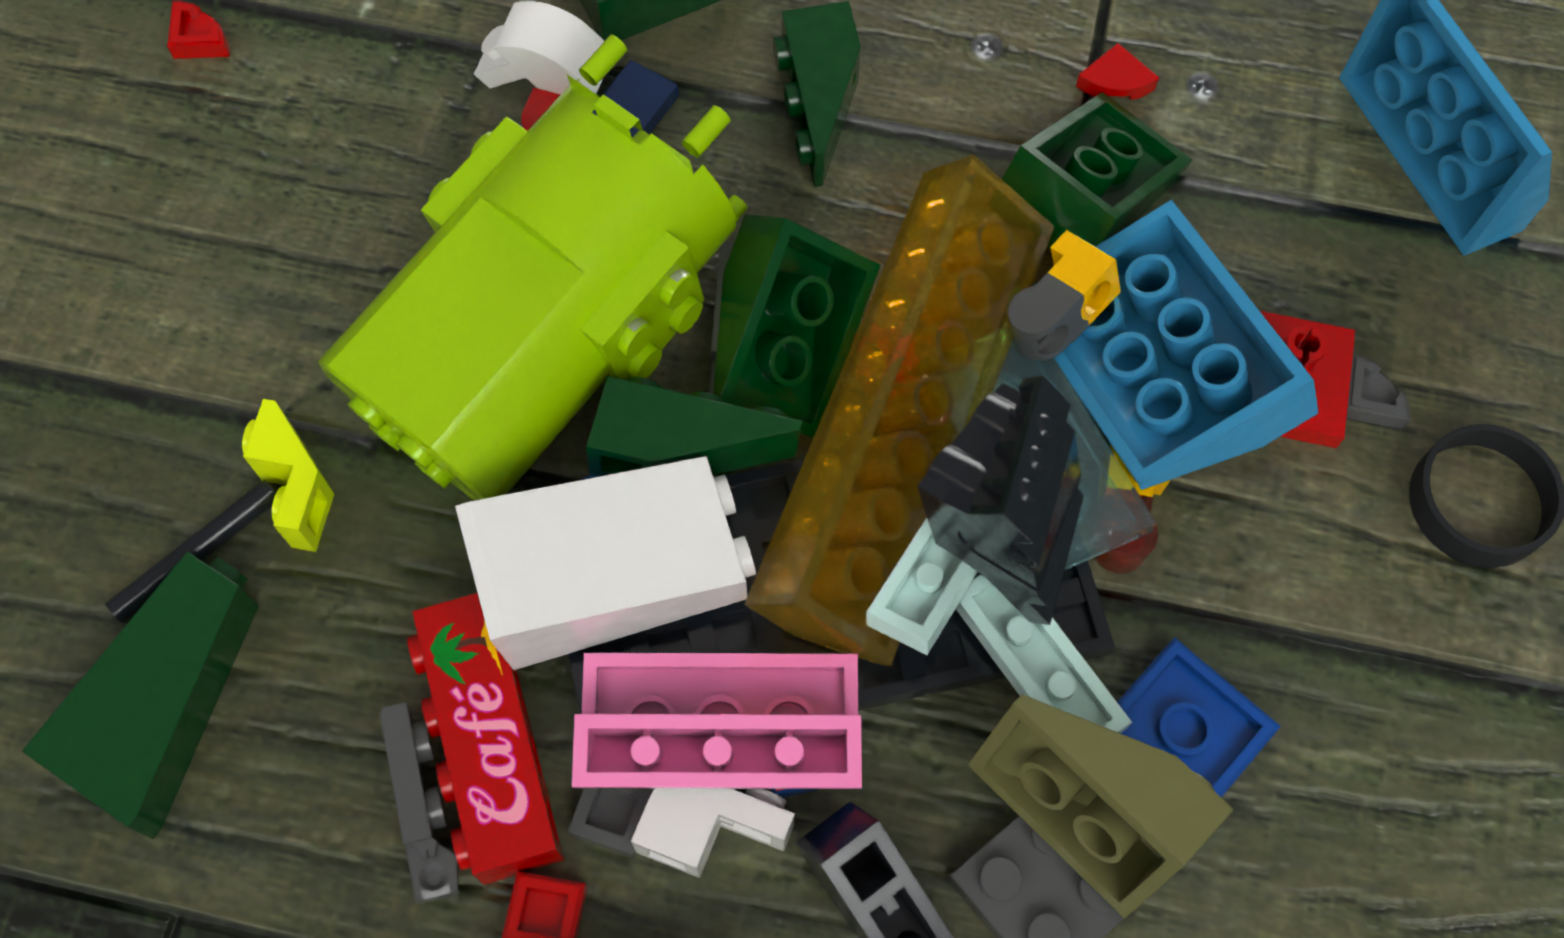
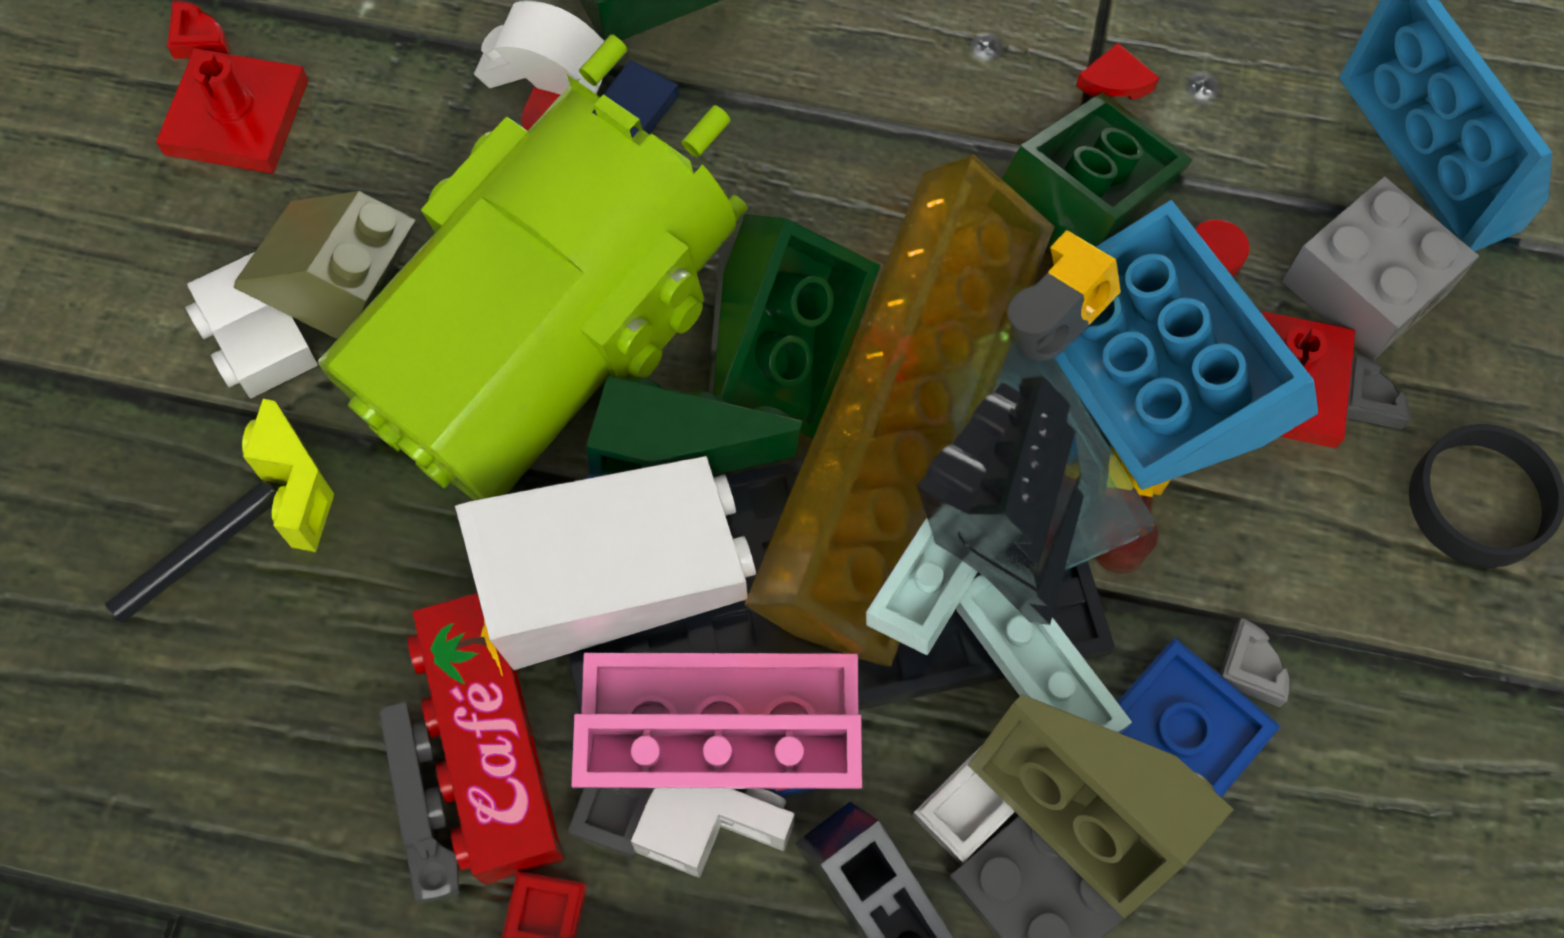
(149, 696): dark green slope -> none
(233, 111): none -> red tile
(255, 340): none -> white brick
(327, 259): none -> olive slope
(822, 64): dark green slope -> none
(963, 813): none -> white tile
(1226, 242): none -> red tile
(1254, 665): none -> light grey tile
(1379, 267): none -> light grey brick

